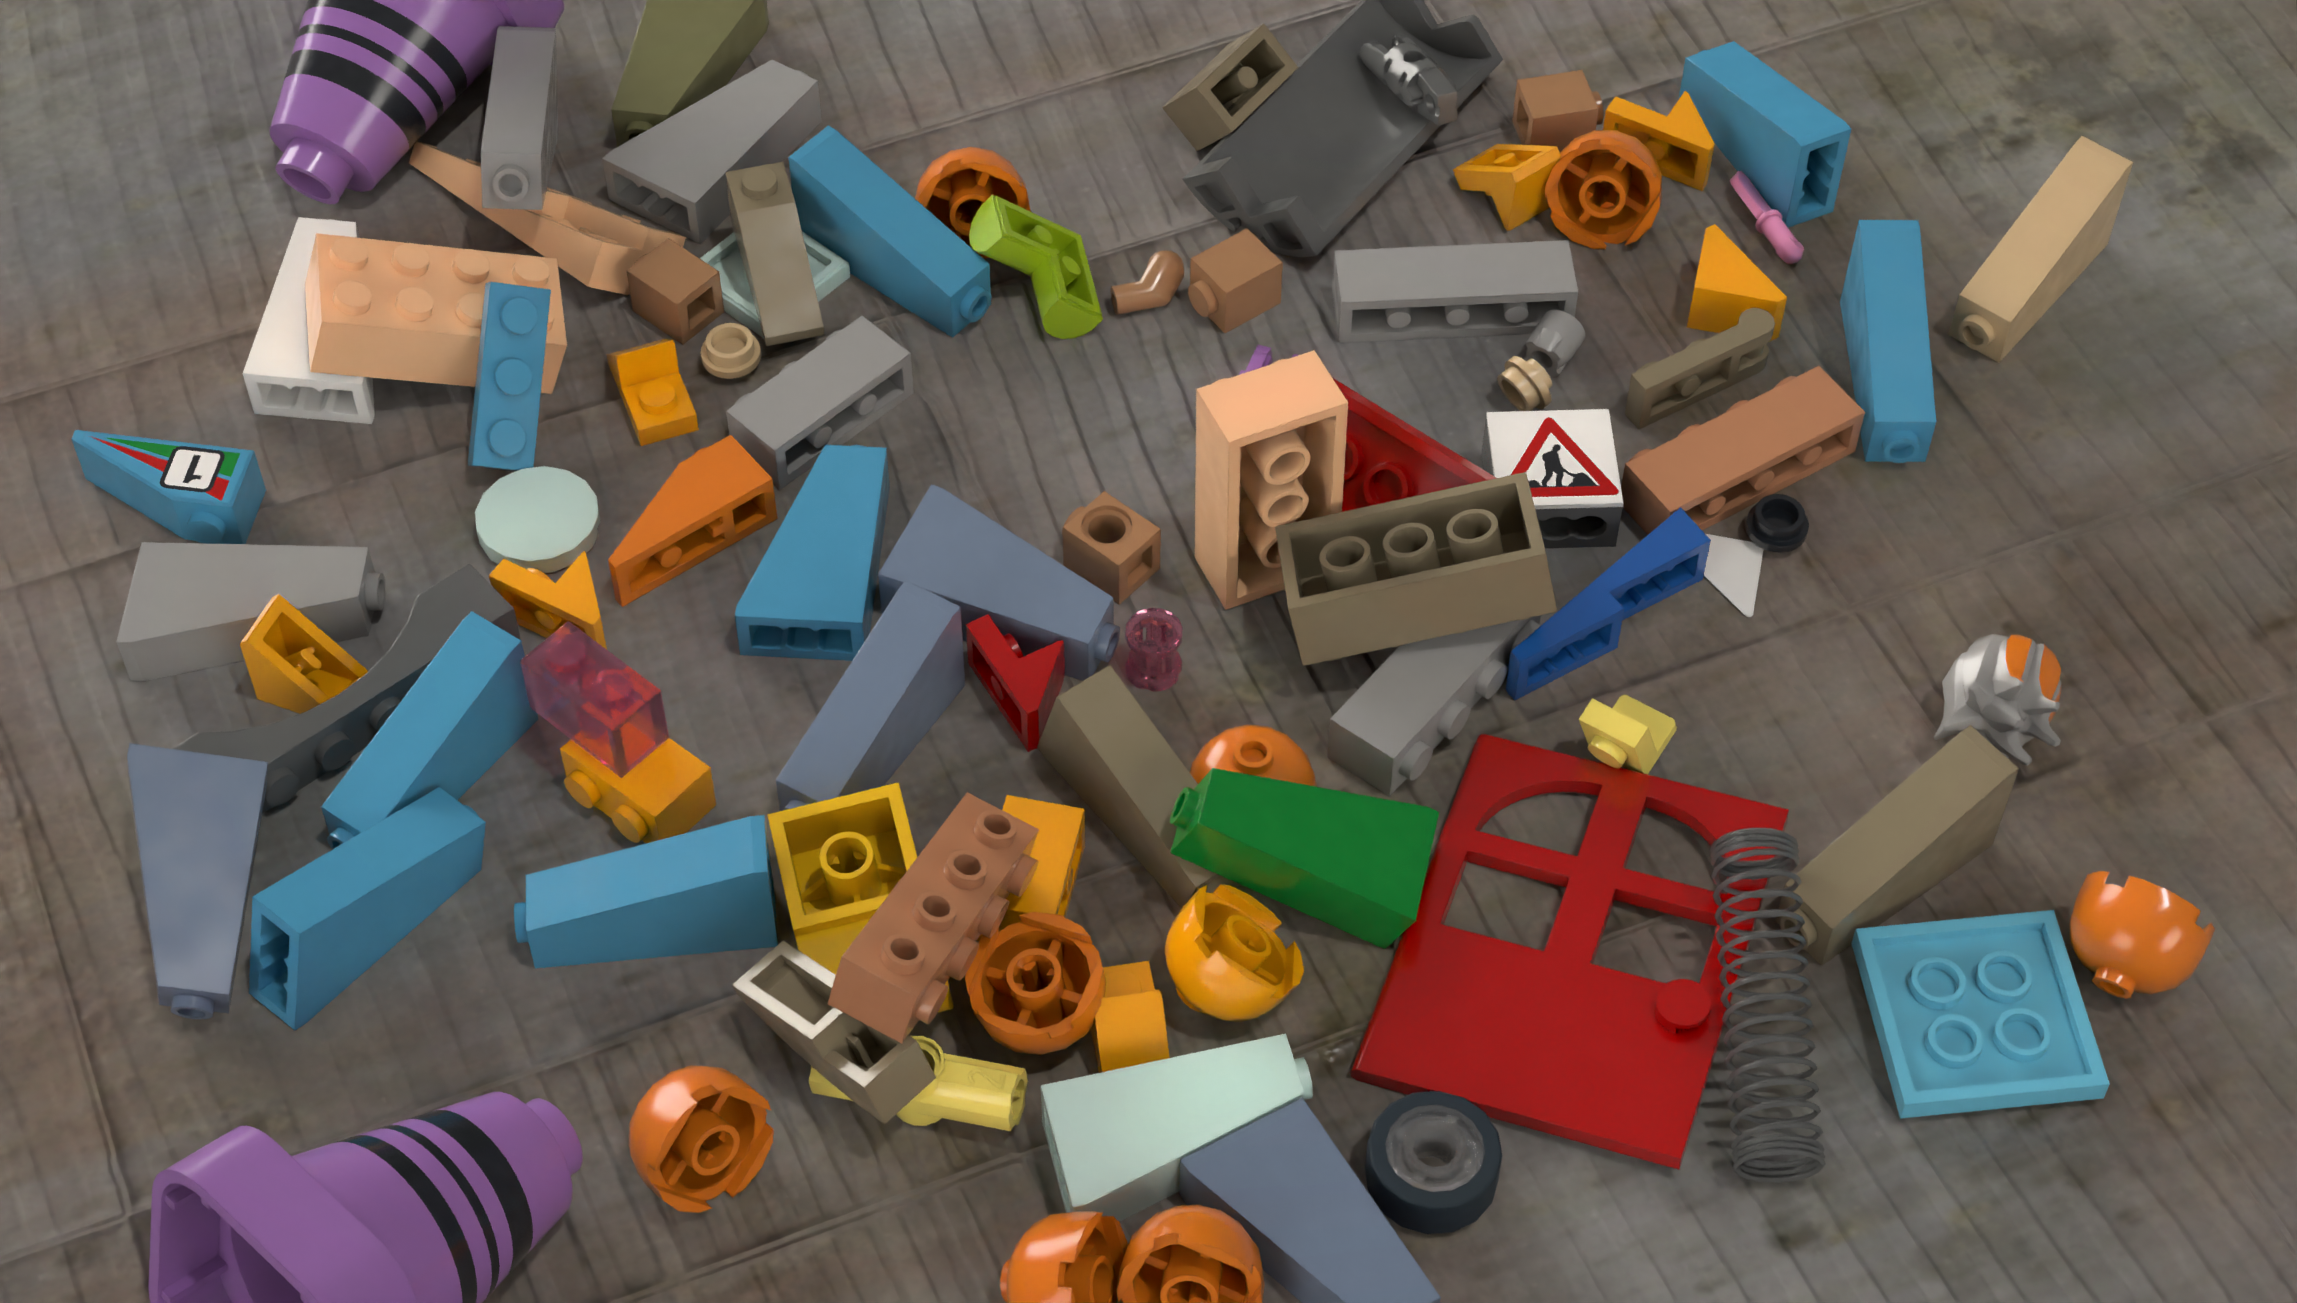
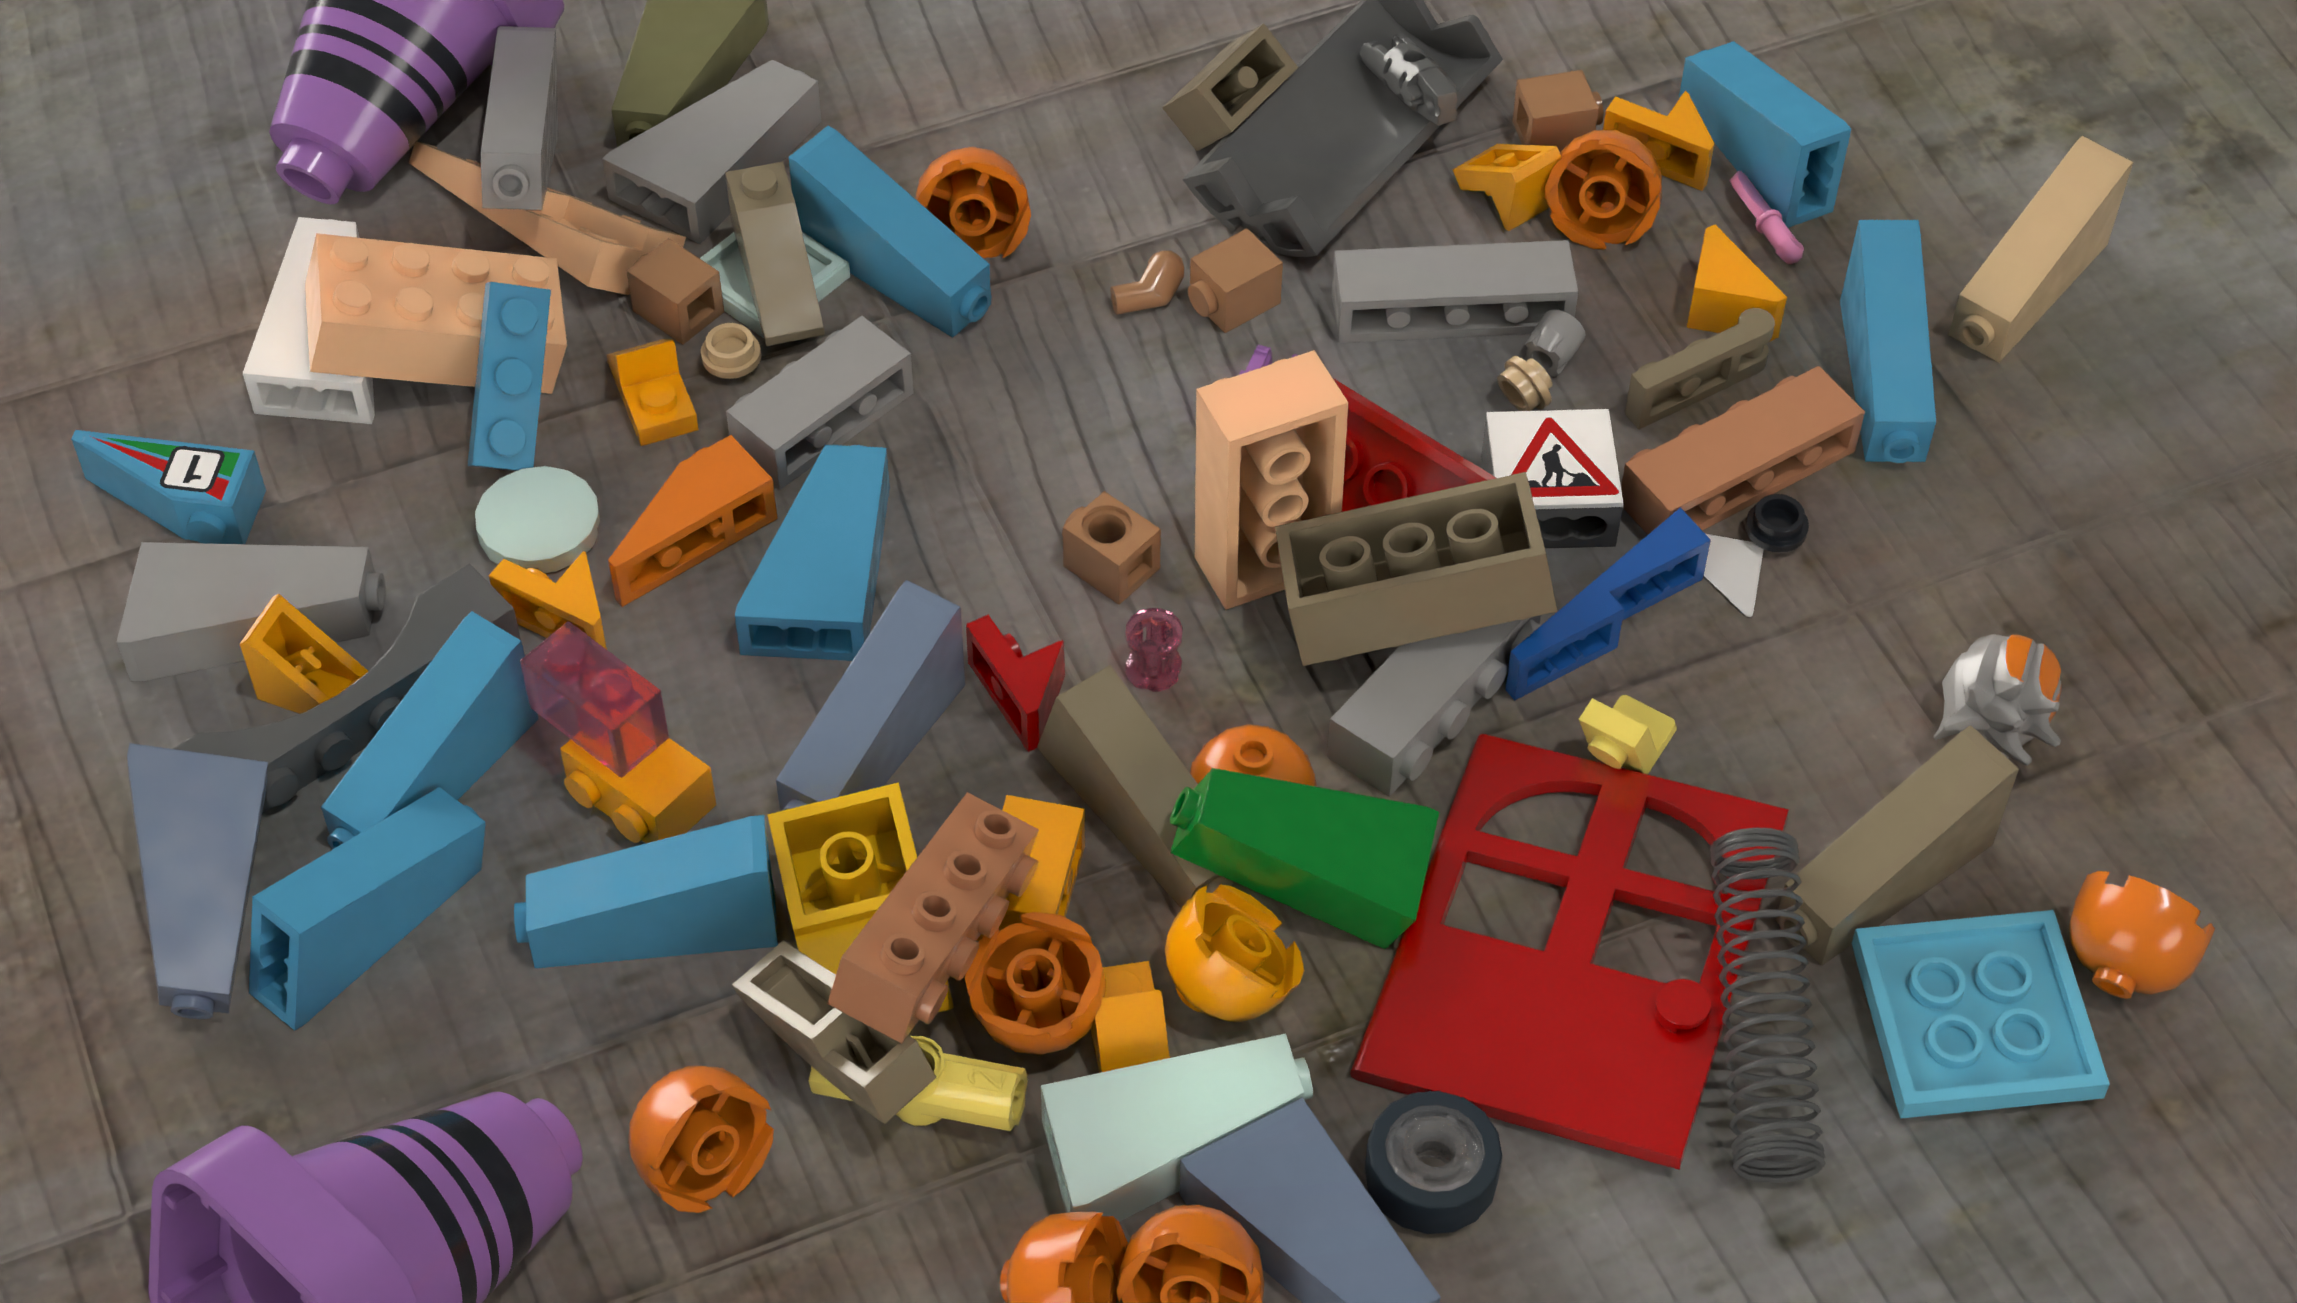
(997, 573): sand blue slope -> none
(1047, 254): lime brick -> none

